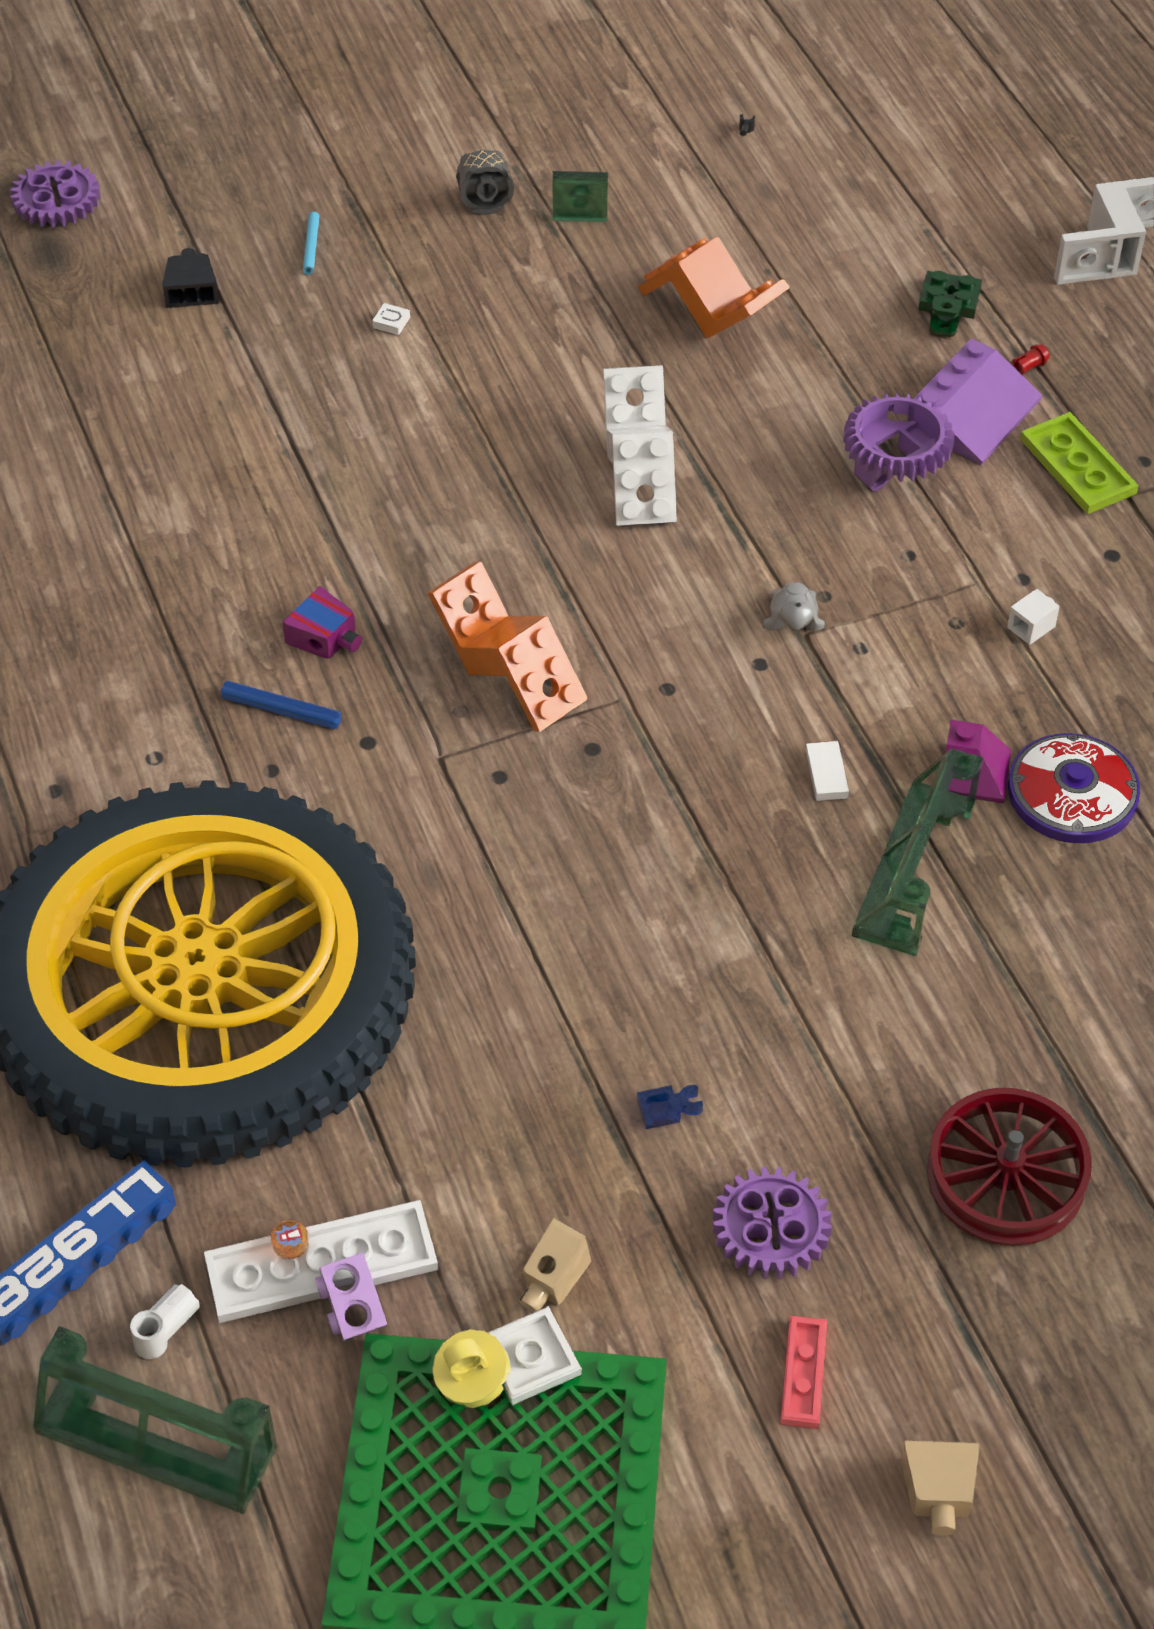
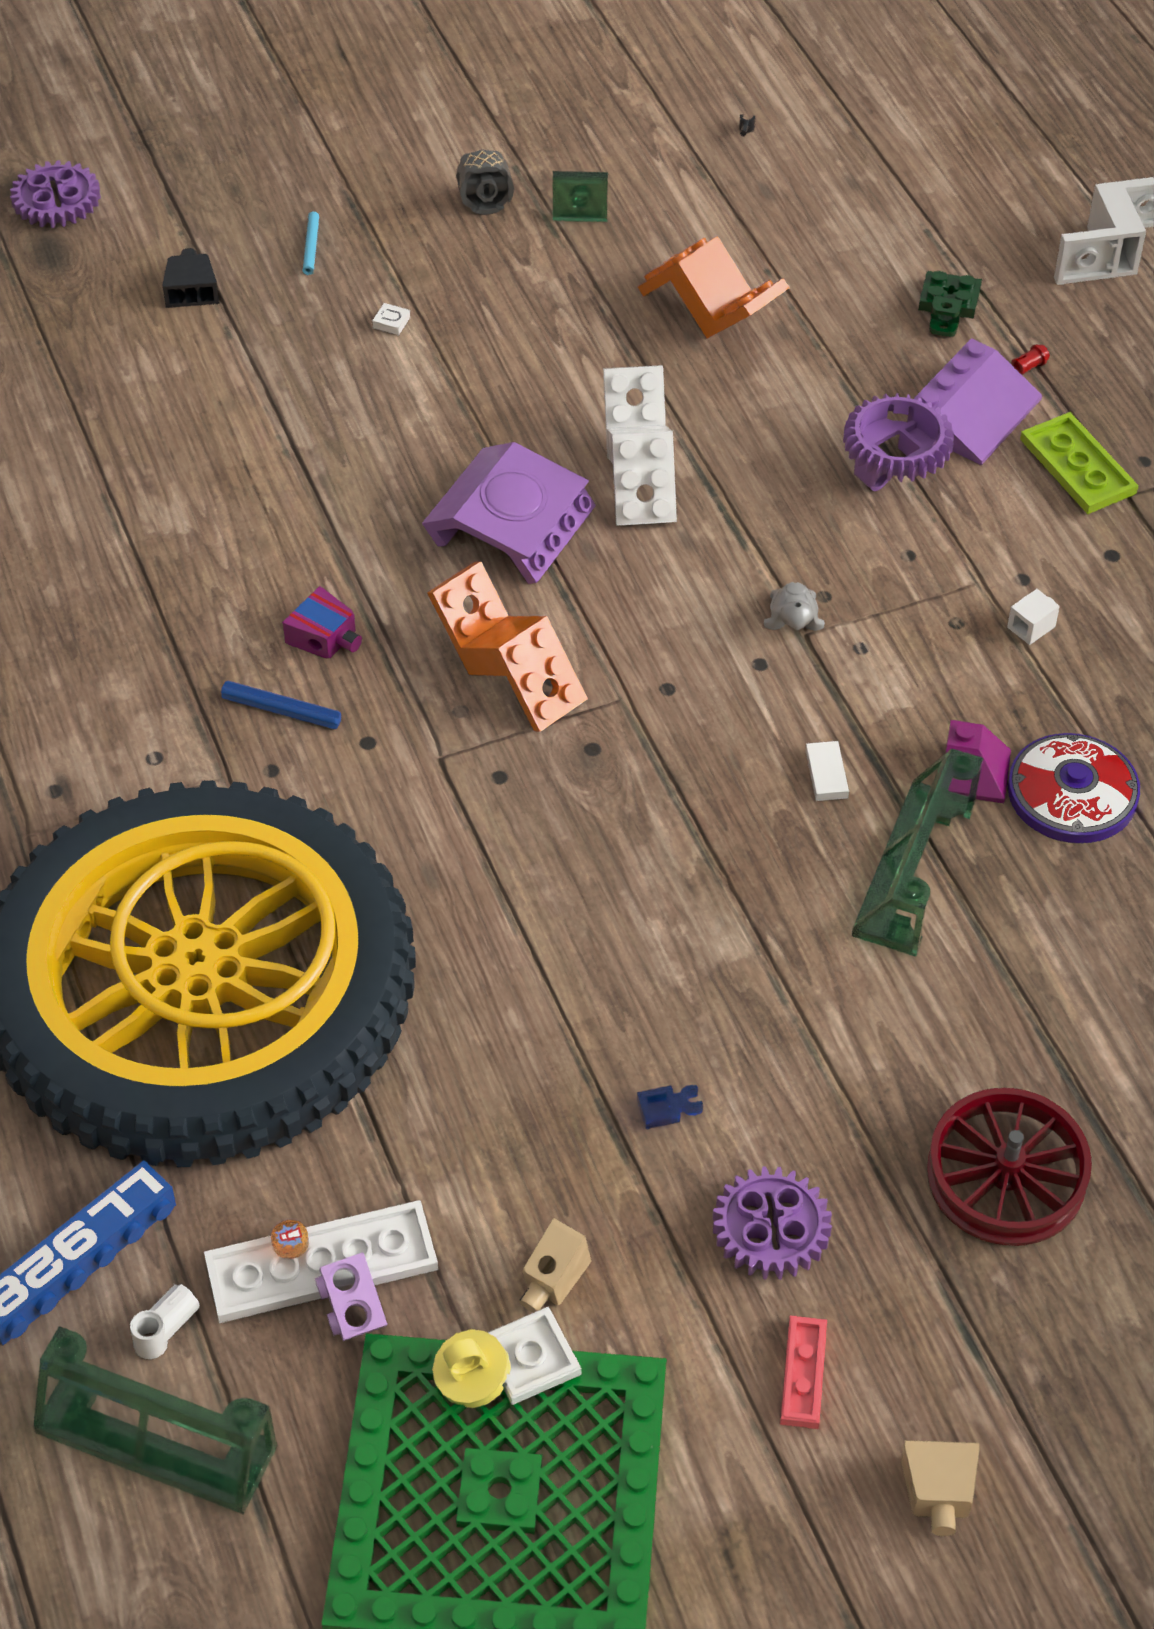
(515, 505): none -> medium lavender panel

